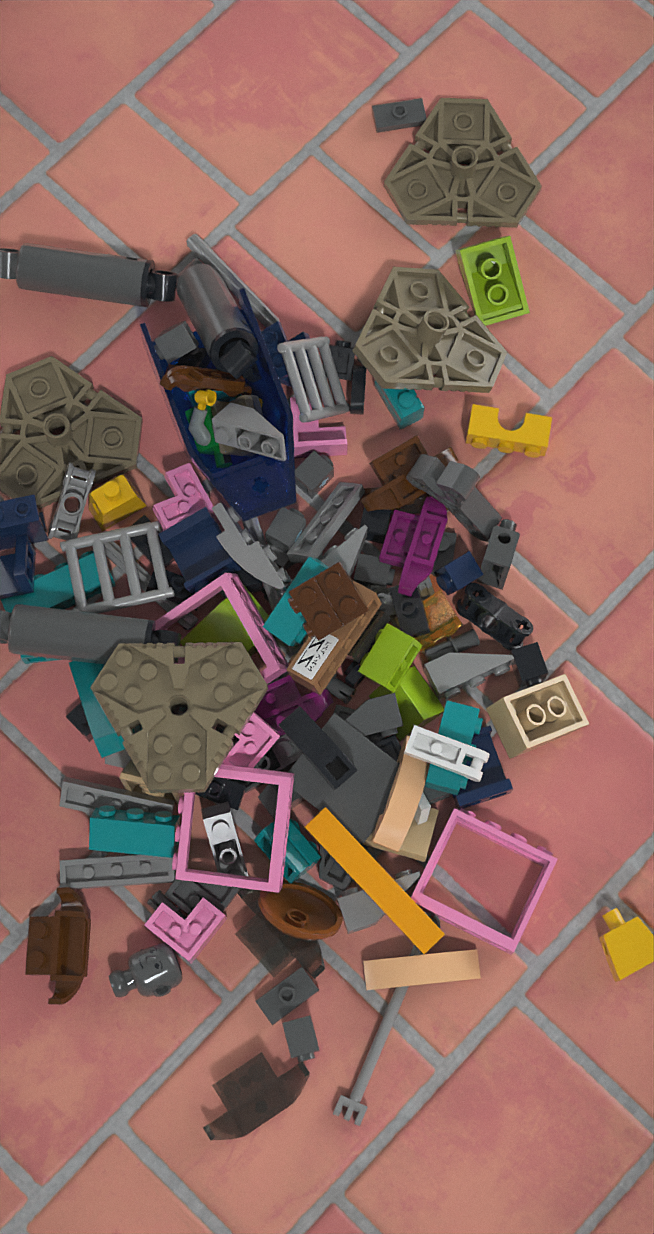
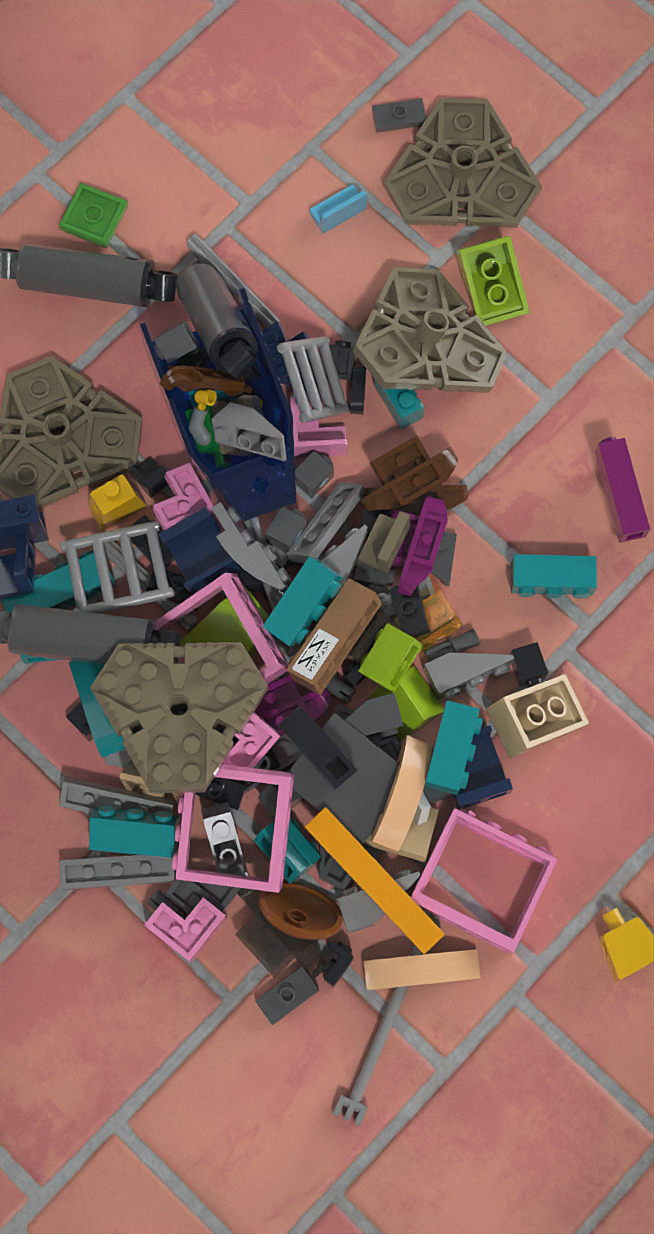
(60, 946): reddish brown plate -> none
(71, 488): light grey piece -> none
(93, 215): none -> bright green plate
(149, 477): none -> black panel
(150, 971): dark grey piece -> none
(254, 1096): clear smoke plate -> none
(301, 1038): dark grey brick -> none
(327, 601): reddish brown plate -> none
(336, 968): none -> black bracket
(338, 208): none -> medium azure panel
(385, 541): none -> dark tan panel
(446, 753): white plate -> none
(457, 491): dark grey beam -> none
(458, 573): dark blue brick -> none
(493, 616): black piece -> none
(499, 554): dark grey torso -> none
(529, 439): yellow arch -> none
(553, 575): none -> teal brick
(622, 489): none -> magenta brick

